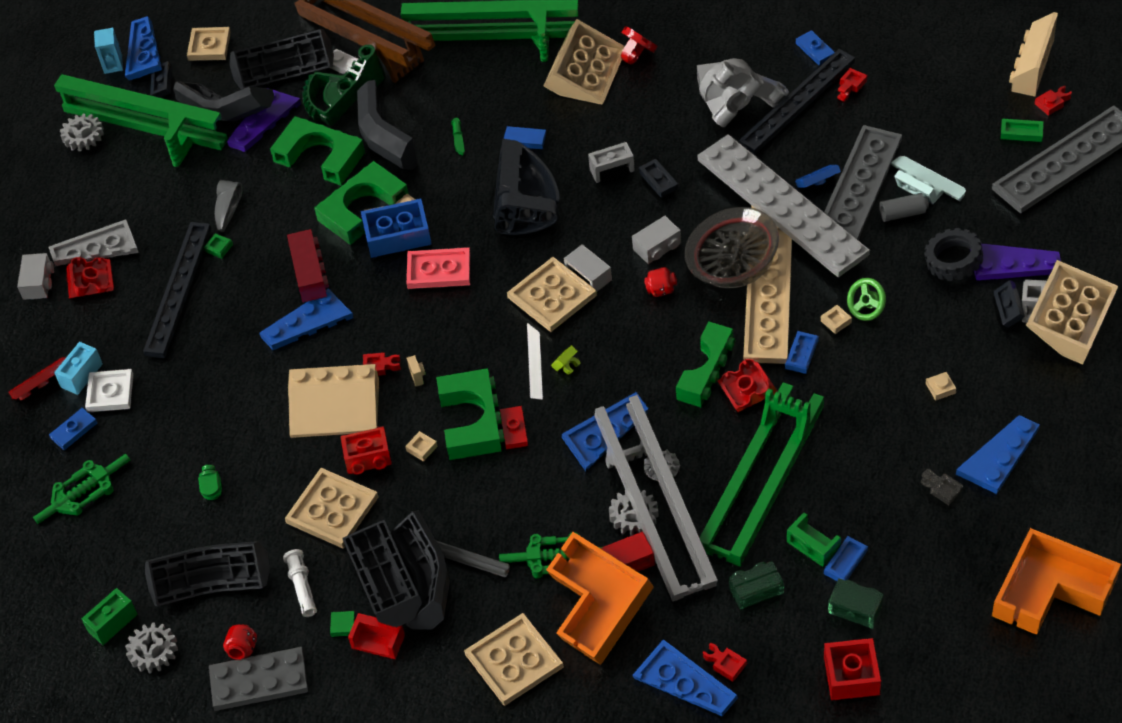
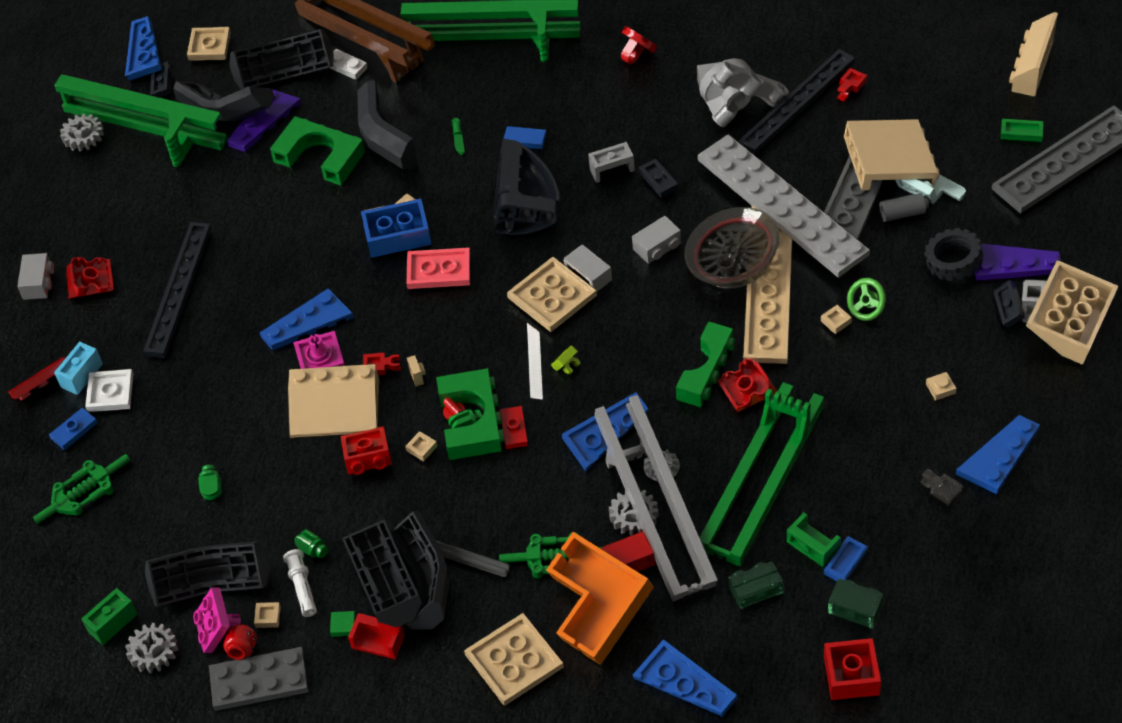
(101, 243): light grey wing -> none
(108, 50): medium azure panel -> none
(213, 620): none -> dark pink plate
(218, 246): green tile -> none
(228, 197): dark grey piece -> none
(267, 615): none -> tan plate
(307, 265): dark red brick -> none
(311, 544): none -> green arm
(319, 351): none -> dark pink plate
(331, 507): tan plate -> none
(341, 90): dark green arm -> none
(370, 181): green arch -> none
(451, 408): none -> red plate
(464, 418): none -> green arm
(585, 64): tan slope -> none
(660, 282): red head -> none
(726, 663): red plate -> none
(801, 352): blue plate -> none
(814, 47): blue plate -> none
(817, 177): blue plate -> none
(889, 151): none -> tan panel
(1051, 102): red plate -> none
(1051, 570): orange piece -> none

